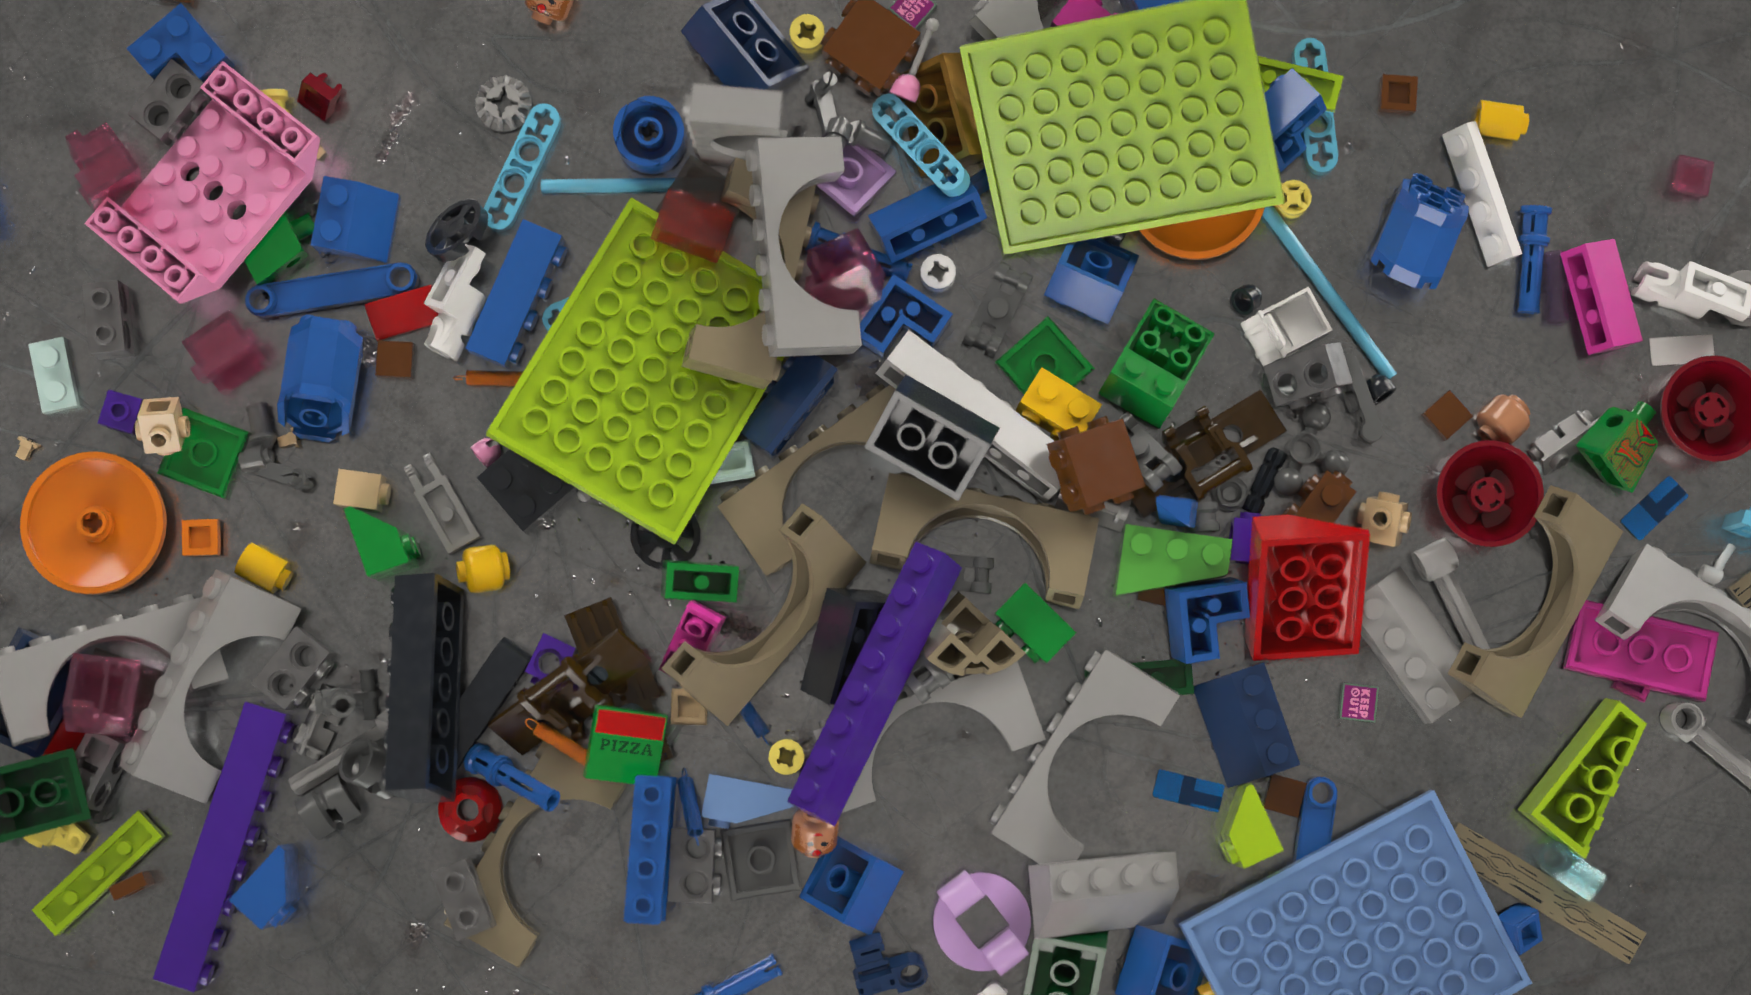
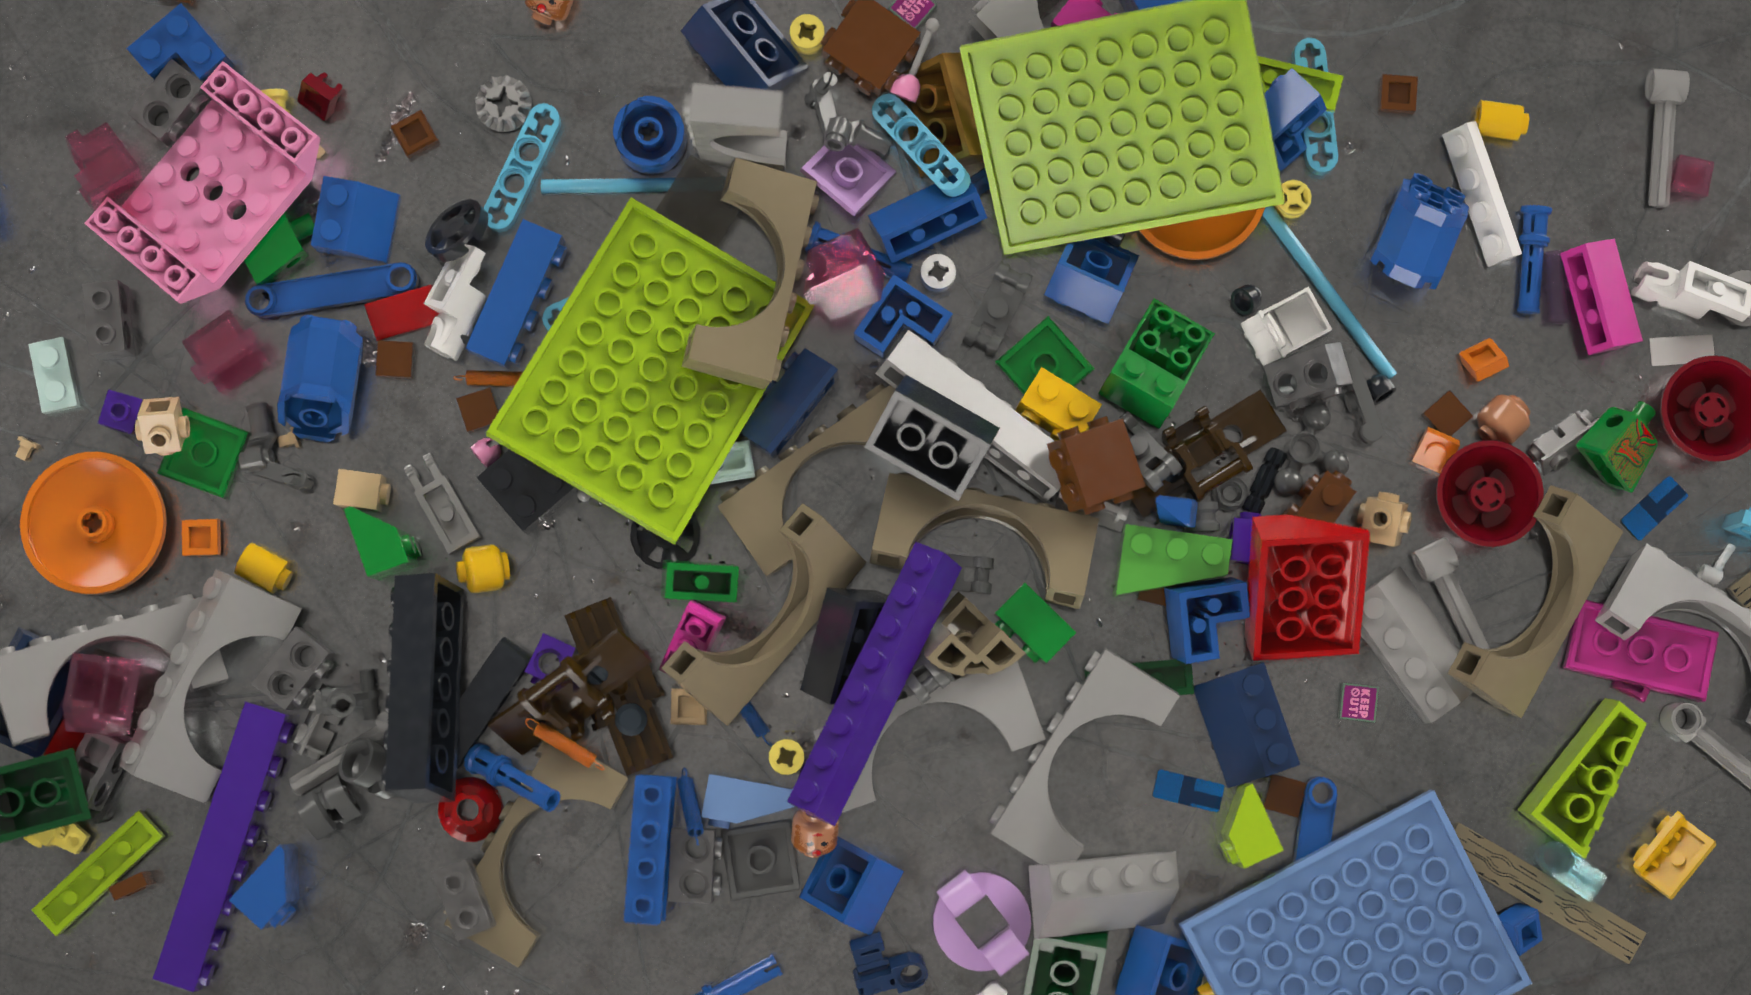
(414, 134): none -> reddish brown tile
(478, 409): none -> reddish brown tile
(624, 744): tile -> none
(693, 225): clear red brick -> none
(794, 318): light grey arch -> none
(1435, 449): none -> orange plate
(1484, 359): none -> orange plate
(1666, 91): none -> light grey axle
(1672, 855): none -> yellow bracket

